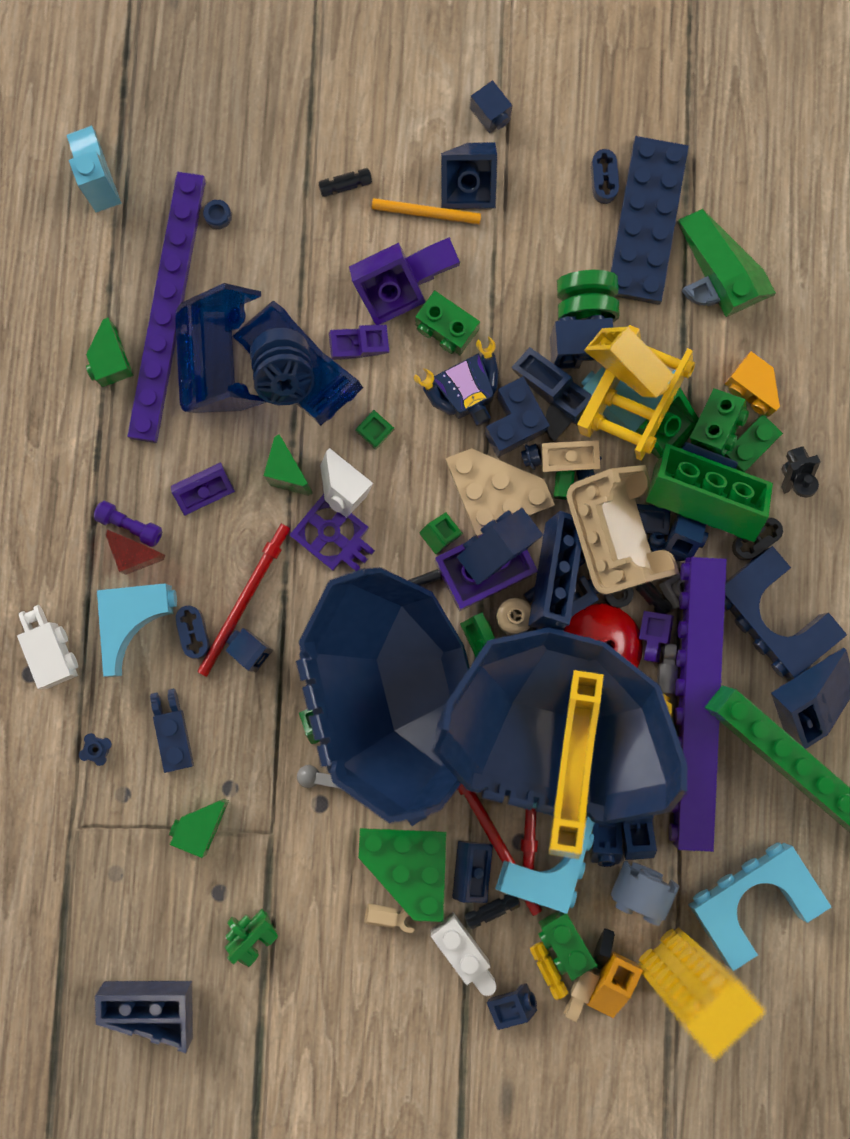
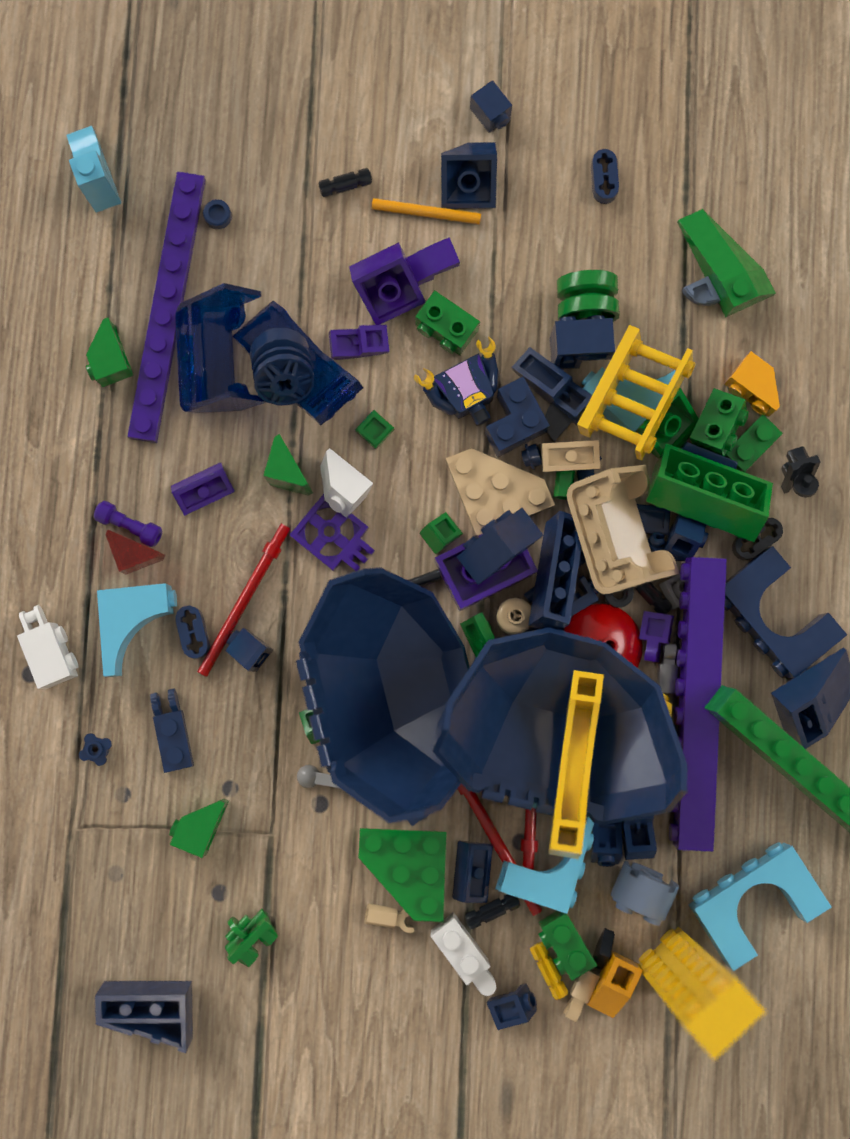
(630, 361): yellow slope -> none
(648, 218): dark blue plate -> none

